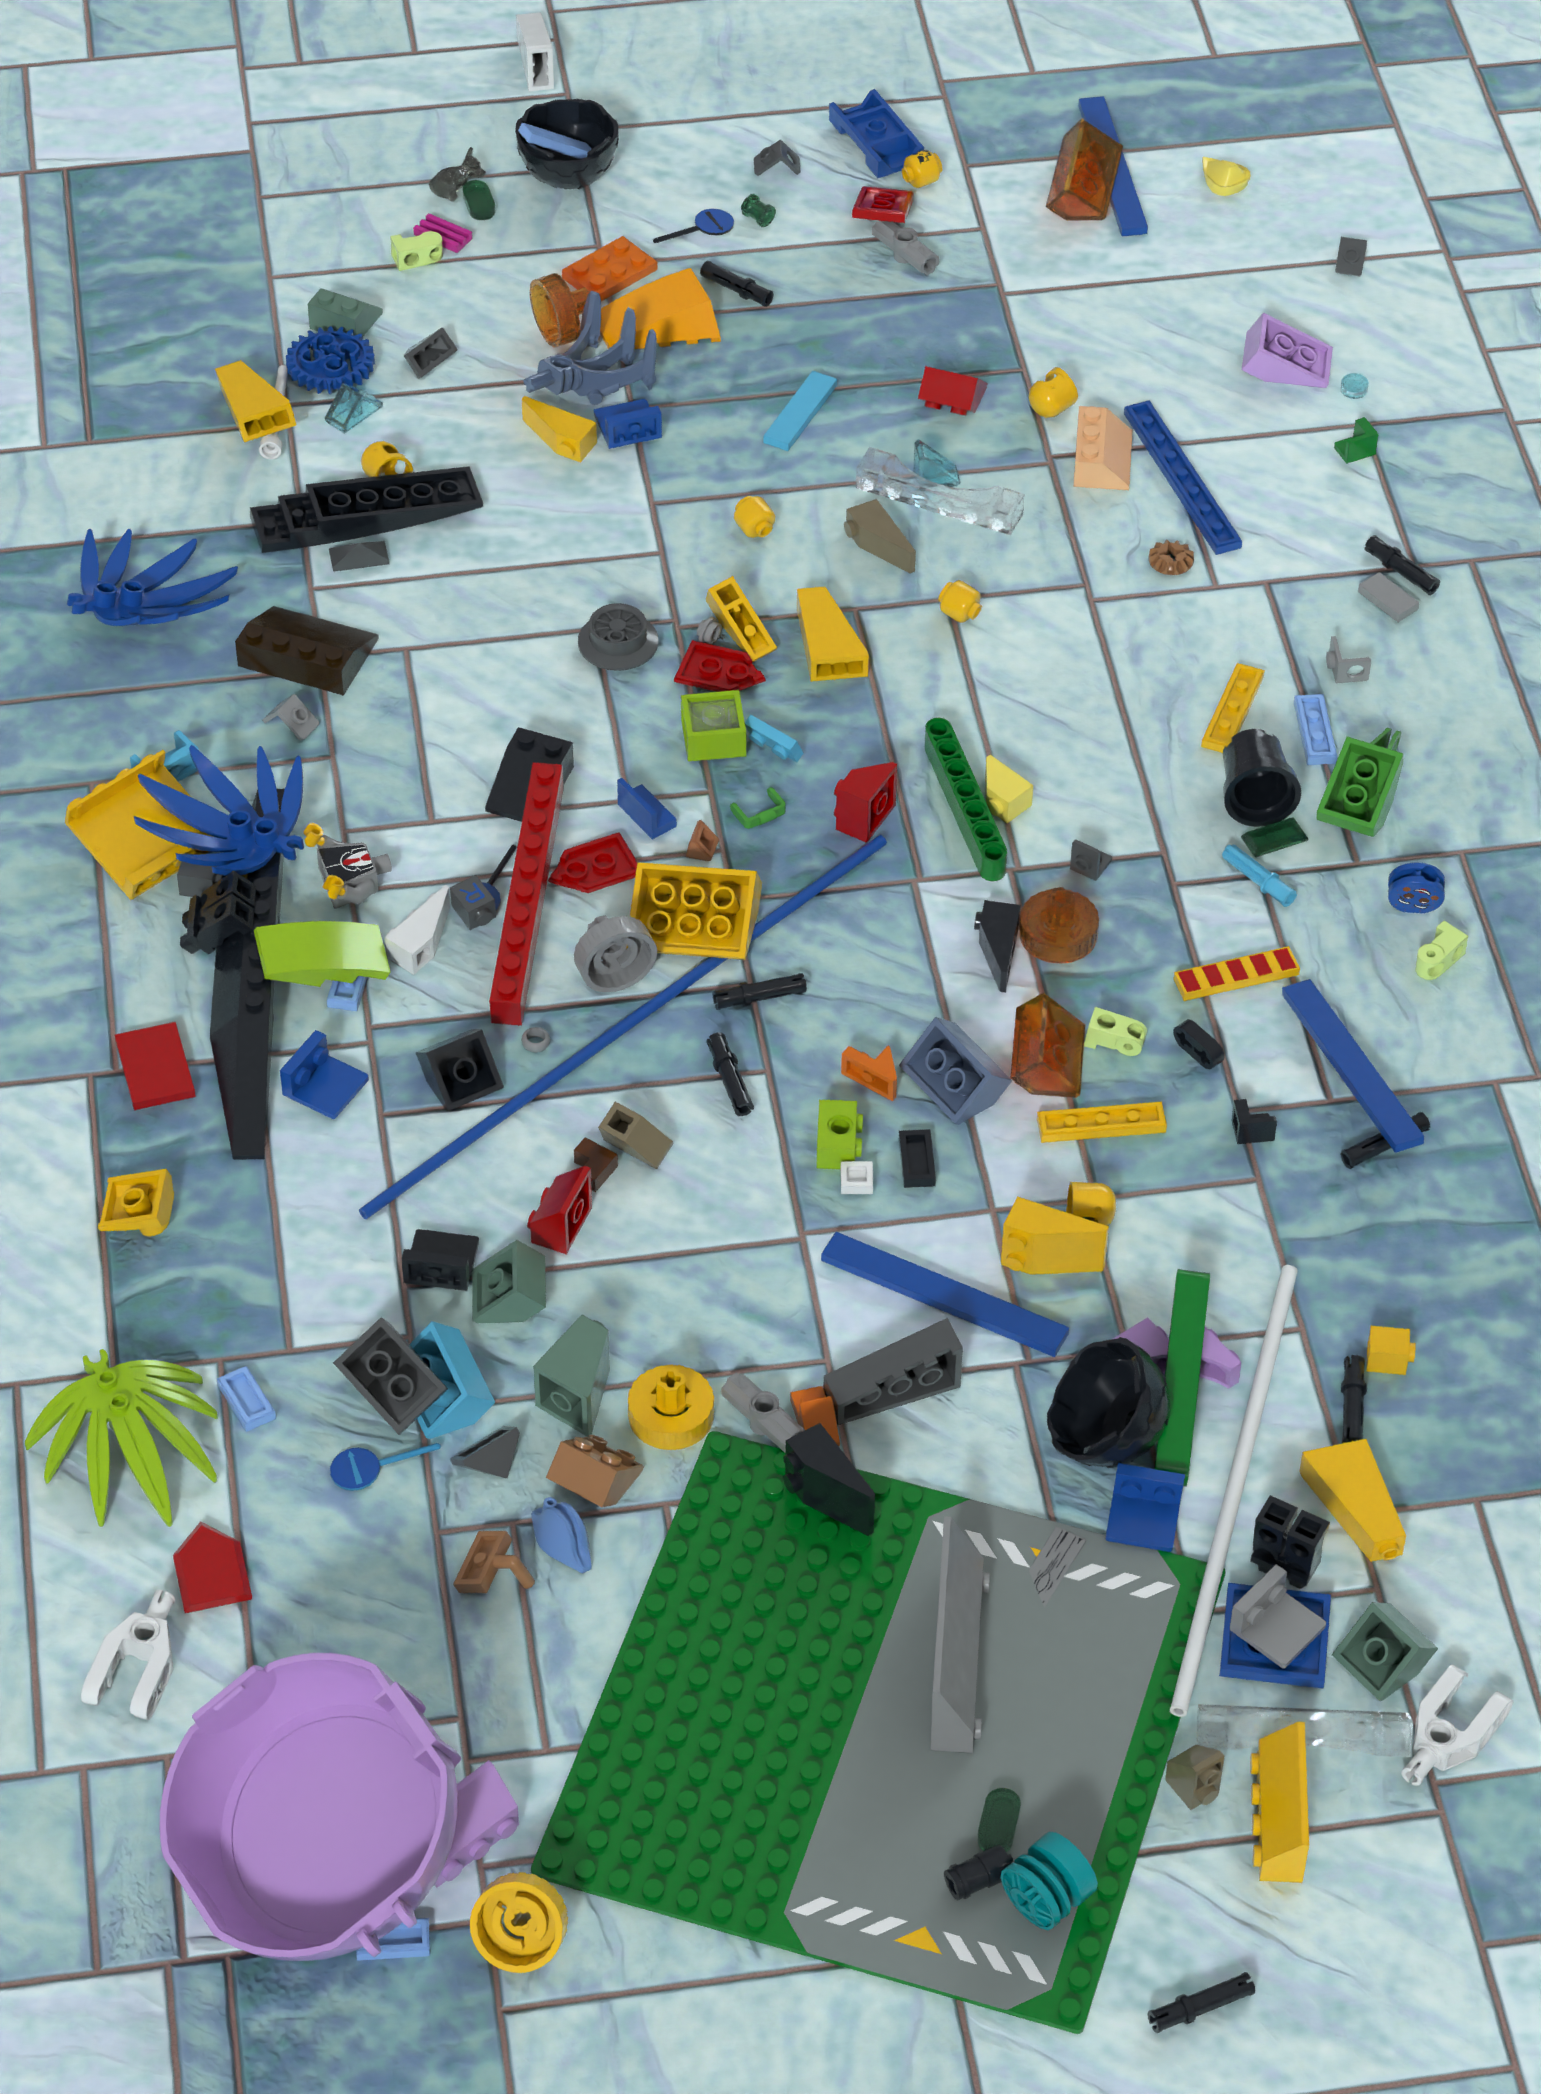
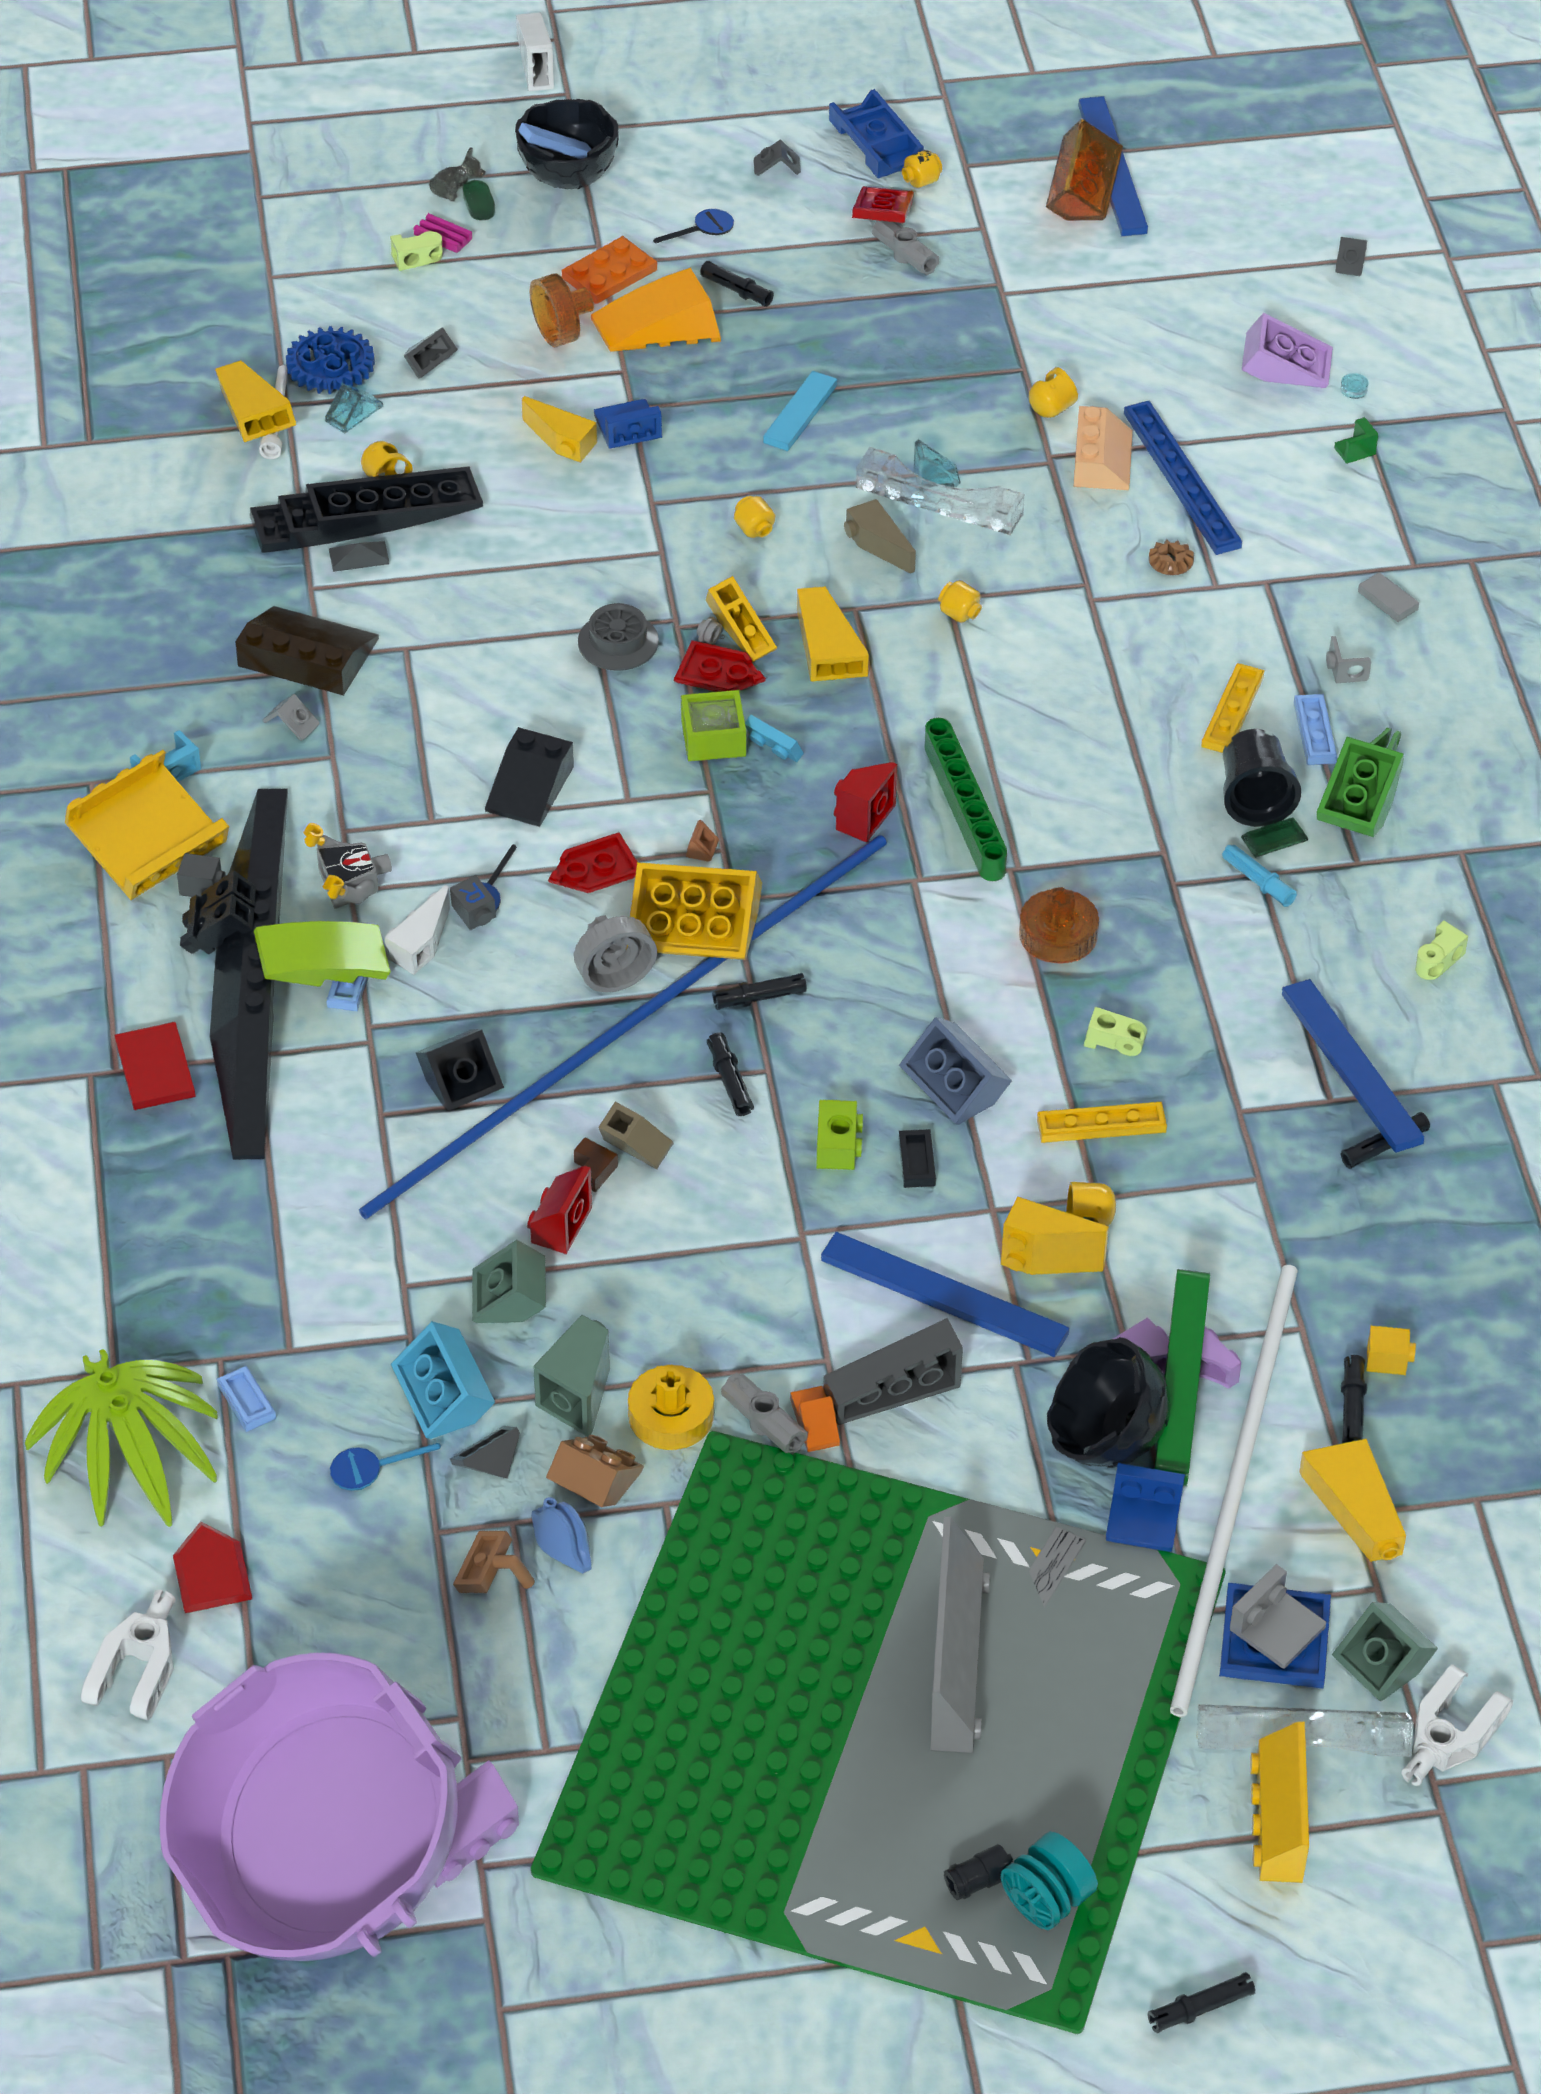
(131, 601): blue plant -> none
(138, 1202): yellow slope -> none
(242, 835): blue plant -> none
(319, 1079): blue bracket -> none
(341, 311): sand green slope -> none
(390, 1375): dark grey slope -> none
(402, 1942): light blue tile -> none
(440, 1259): black bracket -> none
(526, 894): red brick -> none
(532, 1912): yellow piece -> none
(535, 1032): light grey piece -> none
(589, 376): sand blue piece -> none
(644, 809): blue panel -> none
(758, 210): clear green bush -> none
(764, 816): bright green piece -> none
(828, 1480): black slope -> none
(856, 1177): white plate -> none
(872, 1073): orange slope -> none
(951, 390): red slope -> none
(997, 937): black slope -> none
(999, 1819): clear green tile -> none
(1006, 791): light yellow slope -> none
(1047, 1049): clear orange slope -> none
(1086, 860): dark grey bracket -> none
(1196, 1775): dark tan slope -> none
(1198, 1044): black beam -> none
(1225, 176): light yellow piece -> none
(1236, 973): tile -> none
(1252, 1127): black panel -> none
(1292, 1547): black hips -> none
(1392, 558): black pin -> none
(1416, 888): blue head -> none

